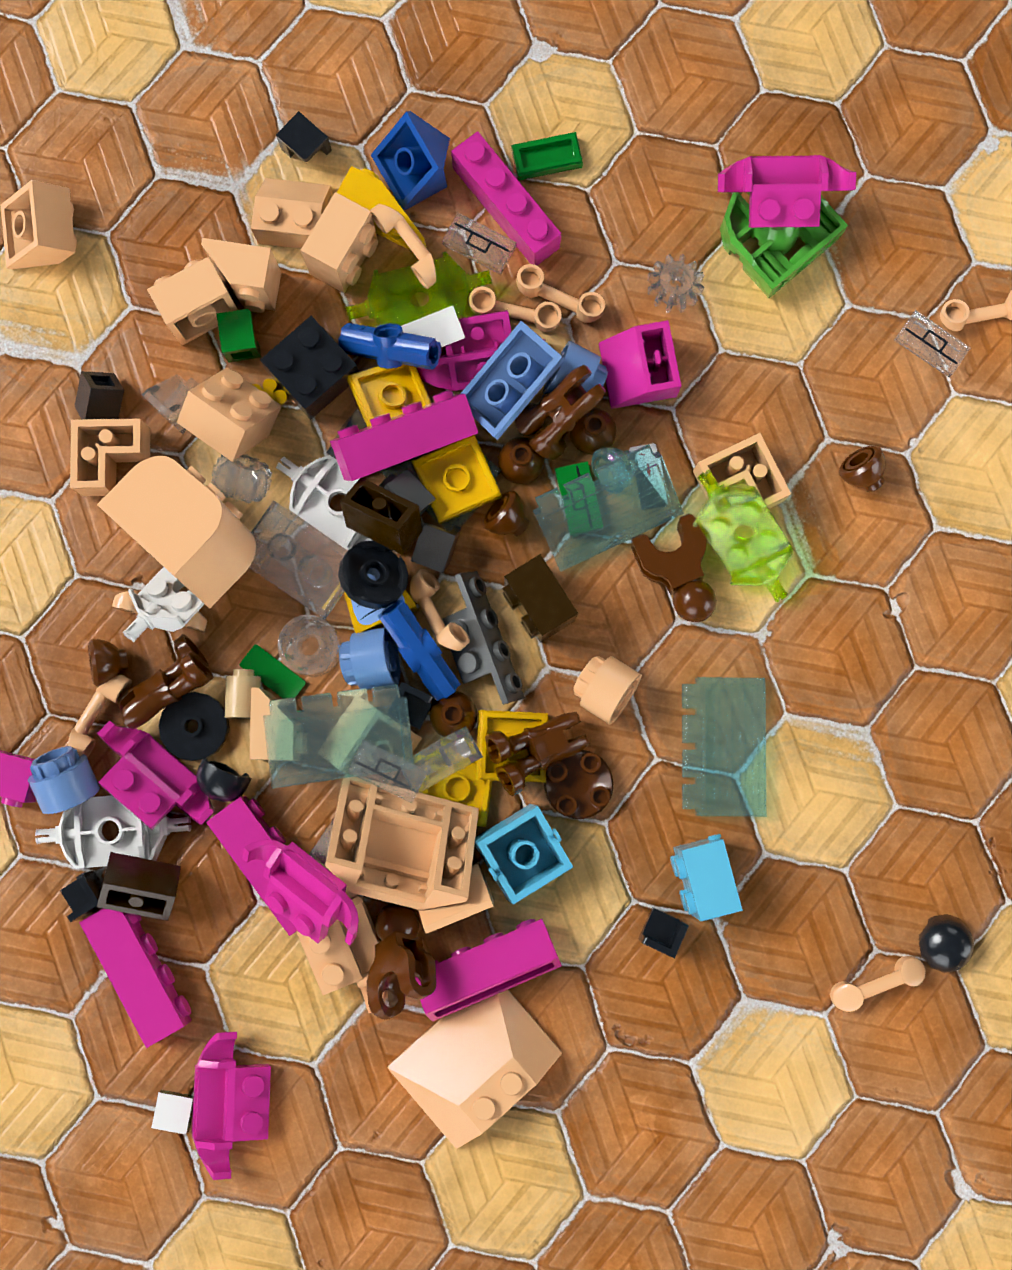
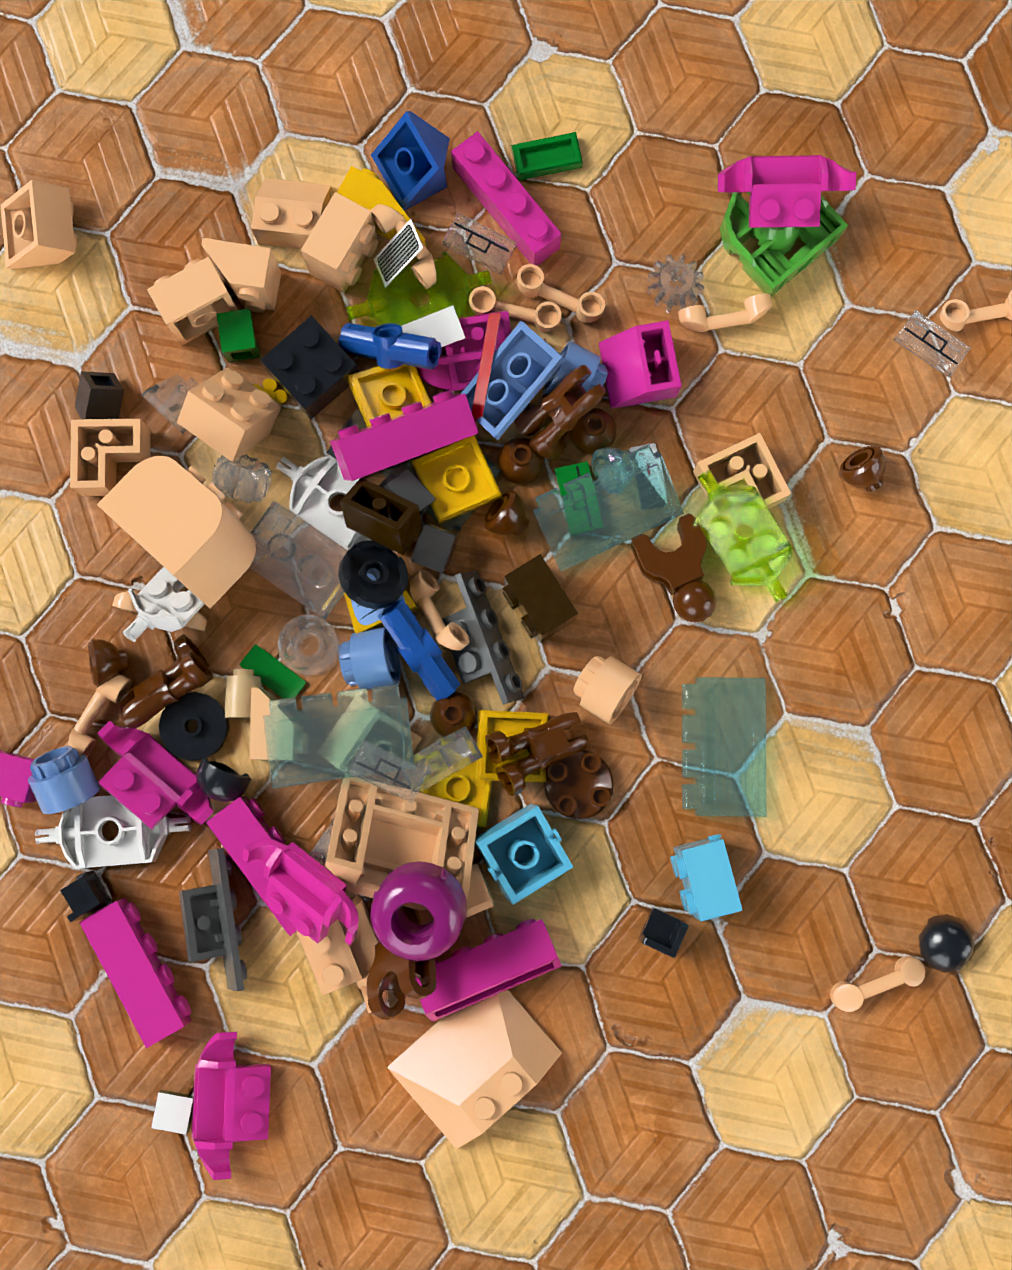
(139, 886): dark brown brick -> none
(210, 921): none -> dark grey bracket
(302, 138): black panel -> none
(398, 253): none -> sticker
(418, 704): black panel -> none
(427, 886): none -> magenta piece
(485, 365): none -> sticker
(695, 316): none -> light nougat bar

